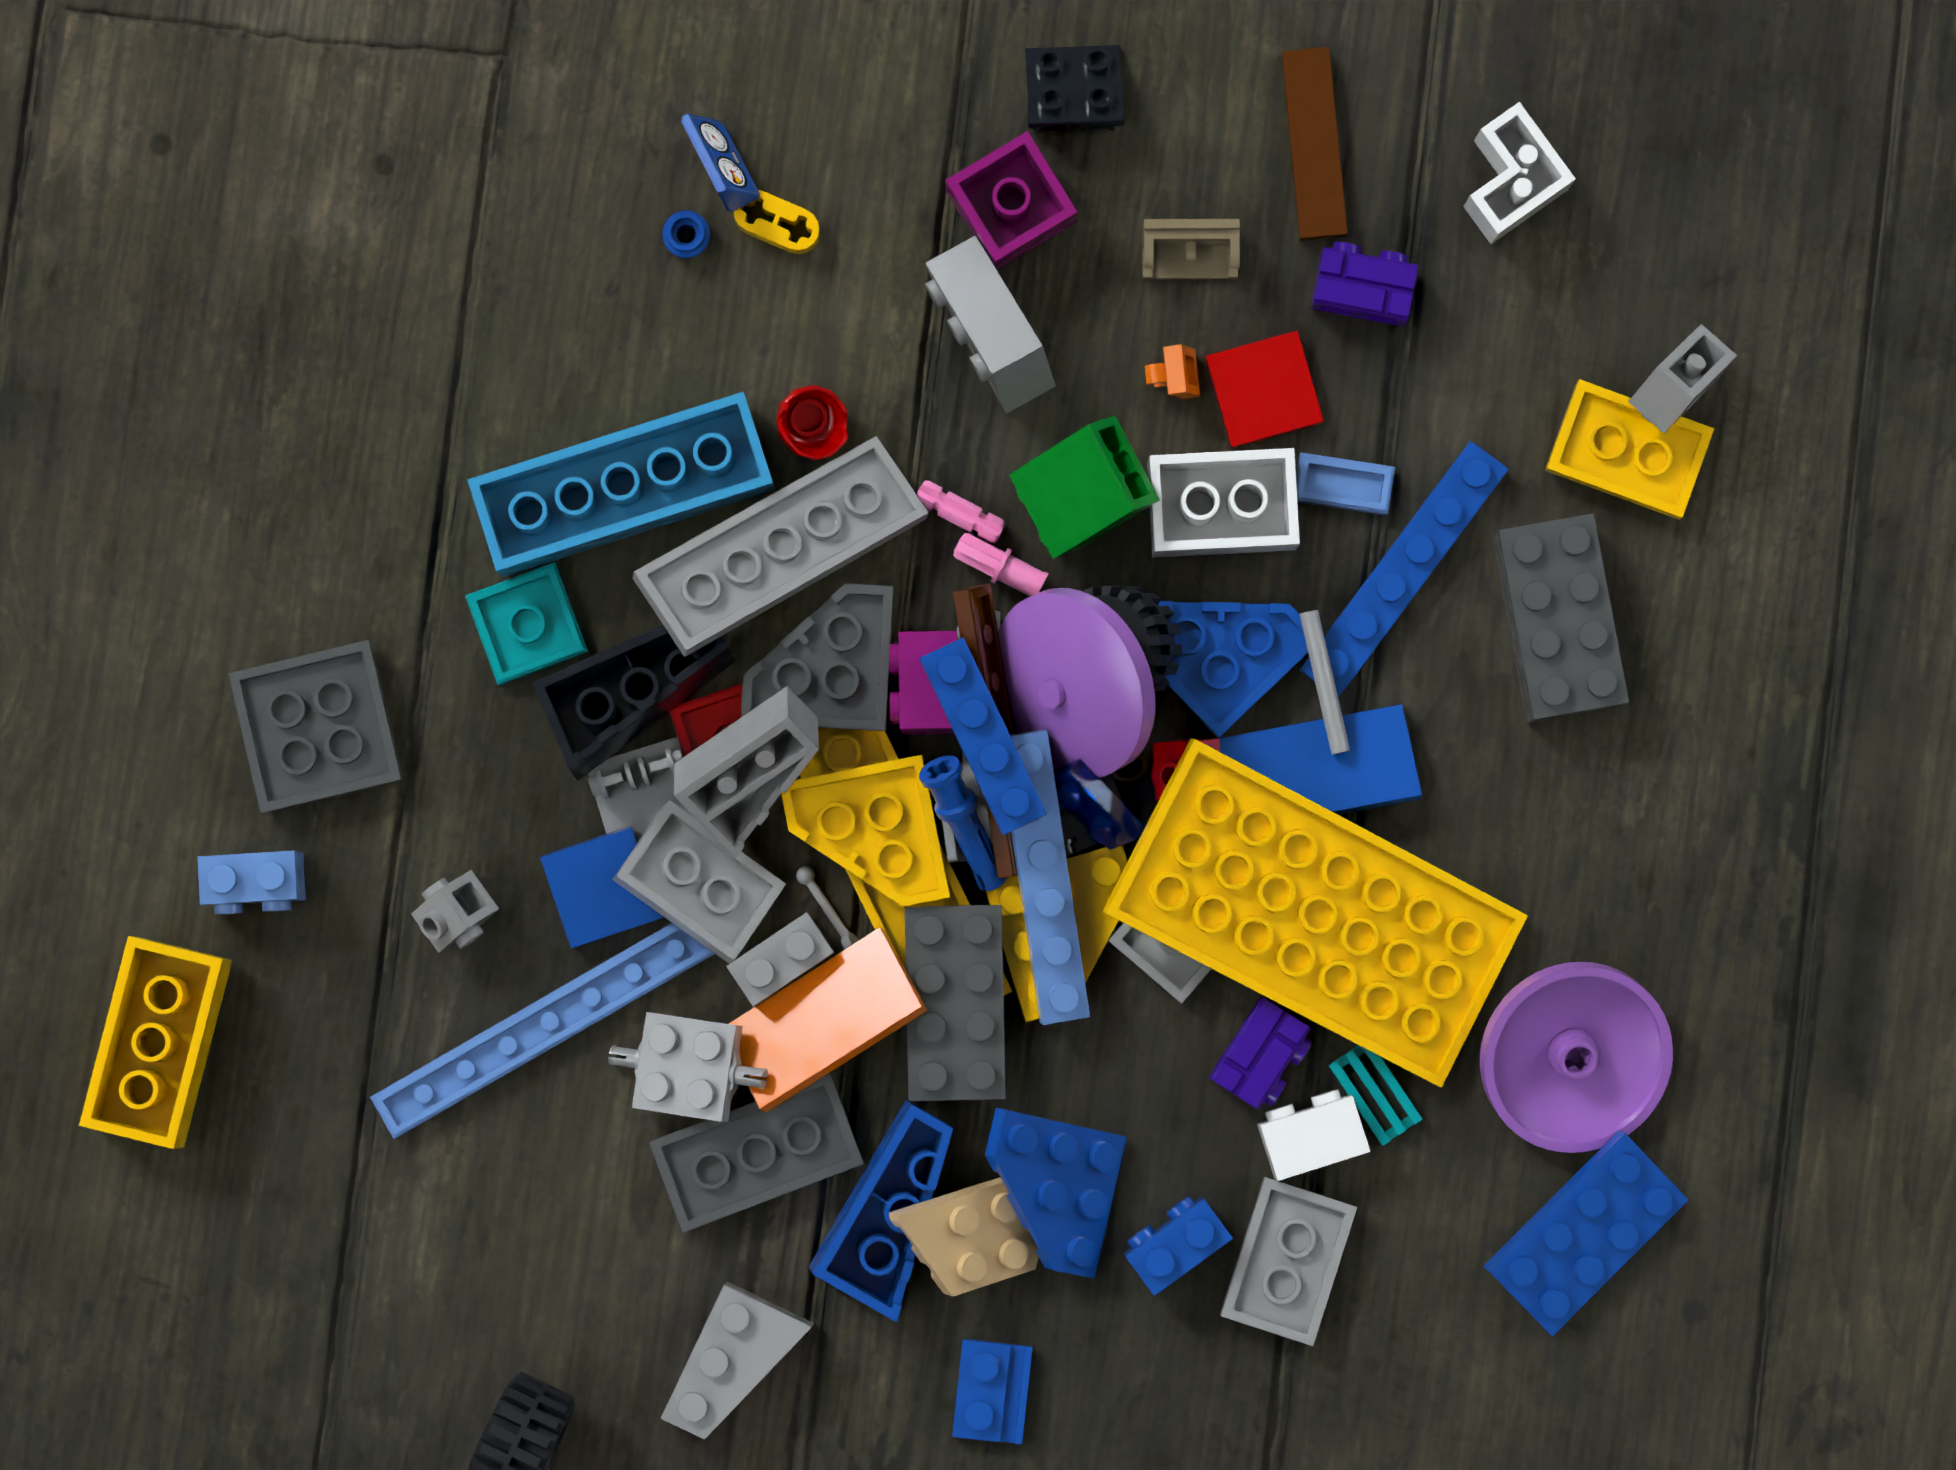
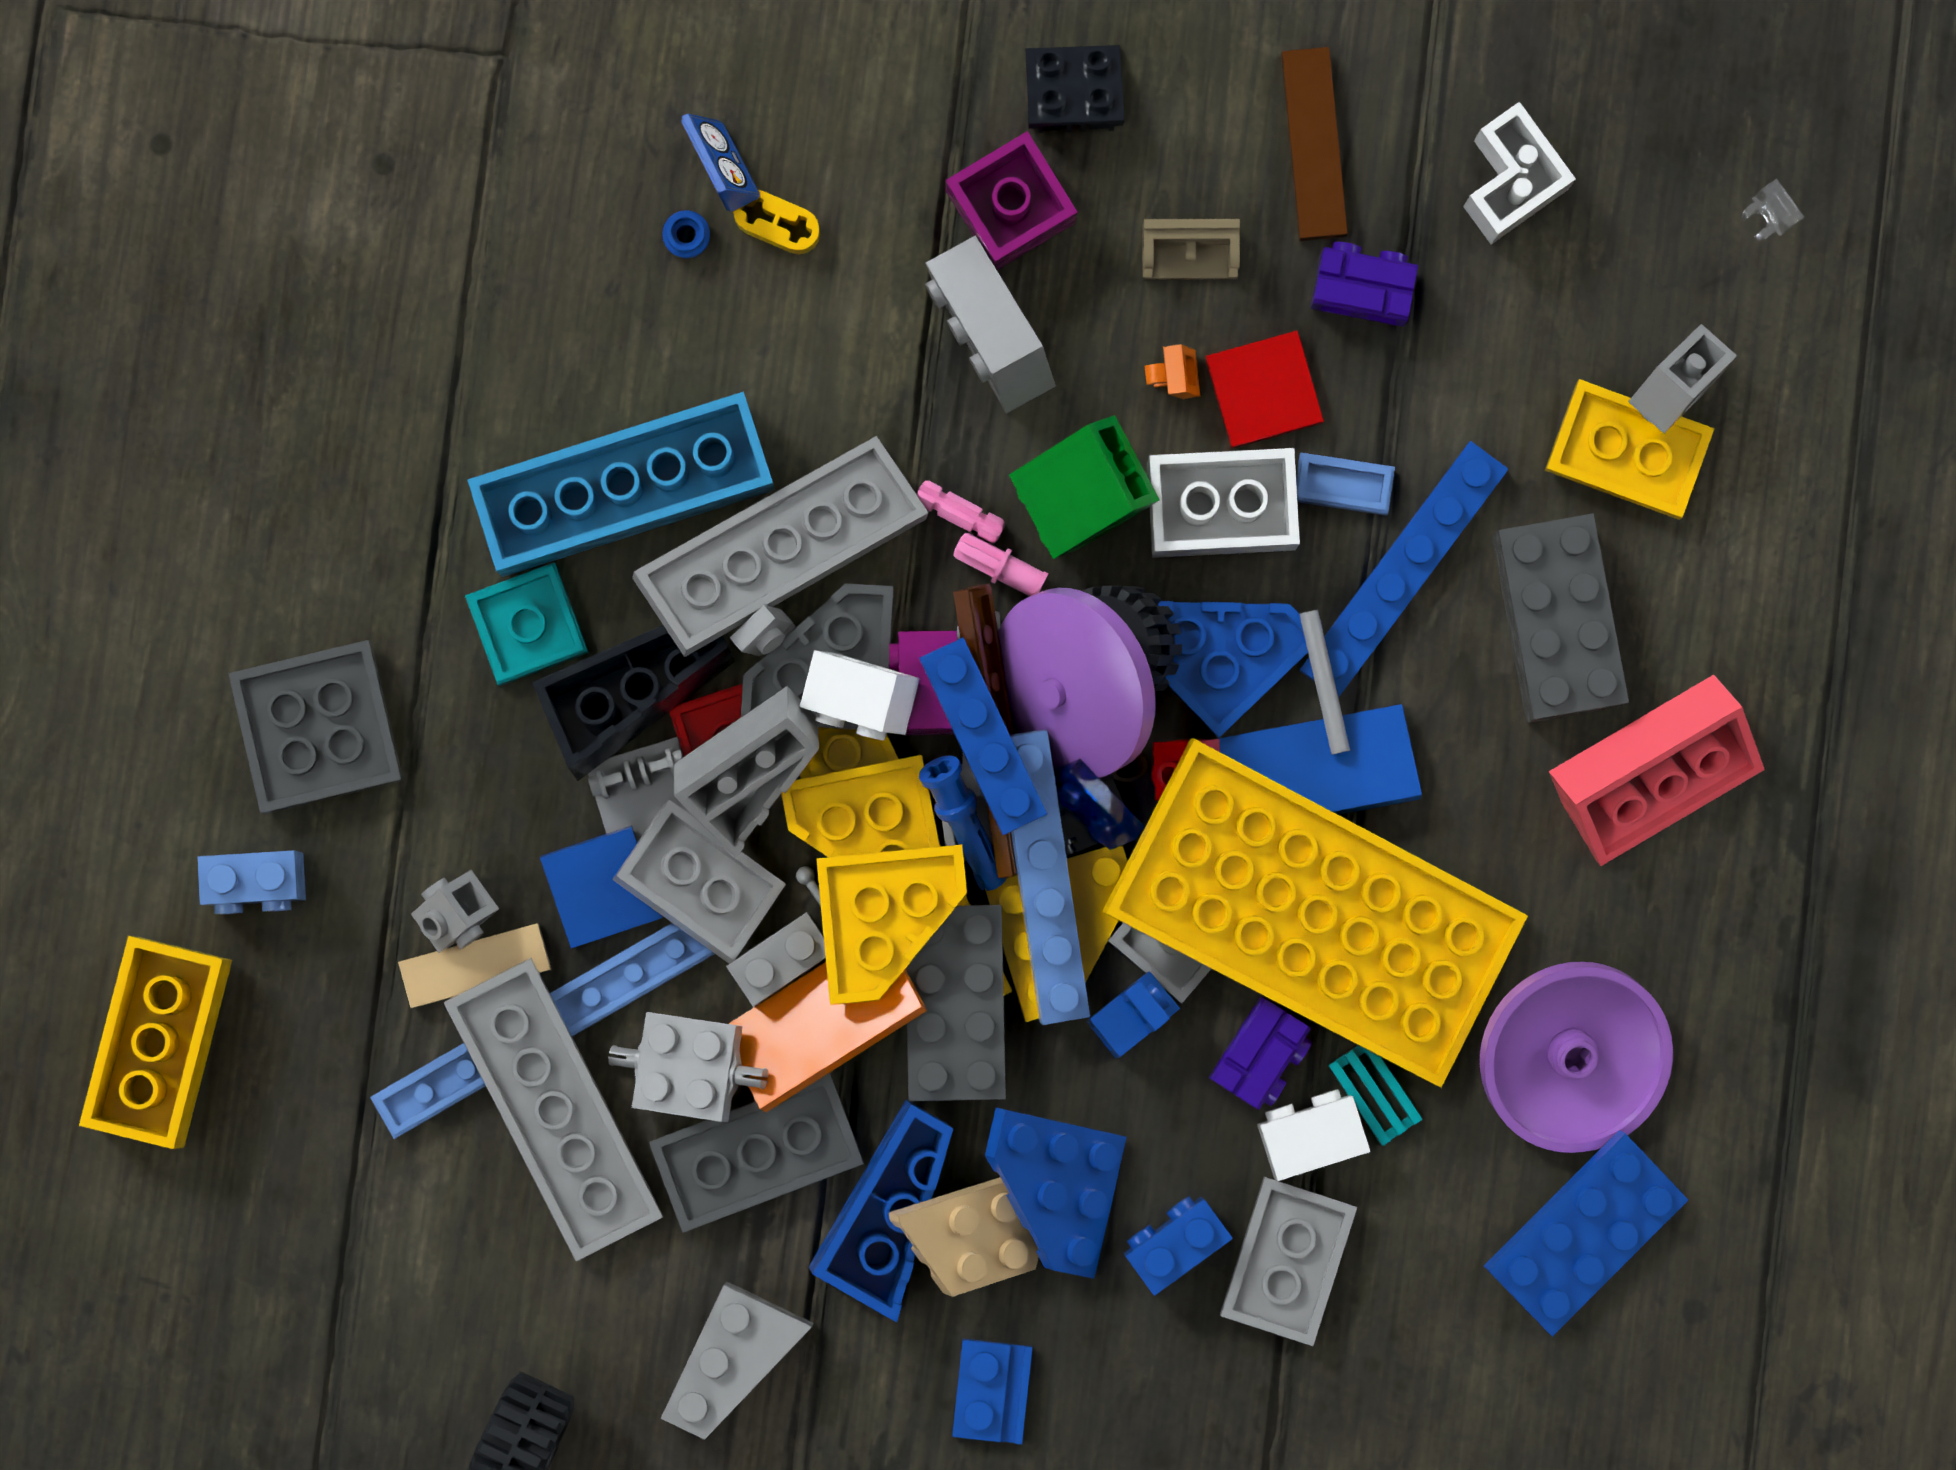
(455, 970): none -> tan tile
(553, 1109): none -> light grey plate
(763, 631): none -> light grey plate
(812, 422): red hair -> none
(860, 694): none -> white brick
(882, 914): none -> yellow plate
(1133, 1015): none -> blue brick
(1658, 769): none -> coral slope
(1776, 208): none -> clear tile

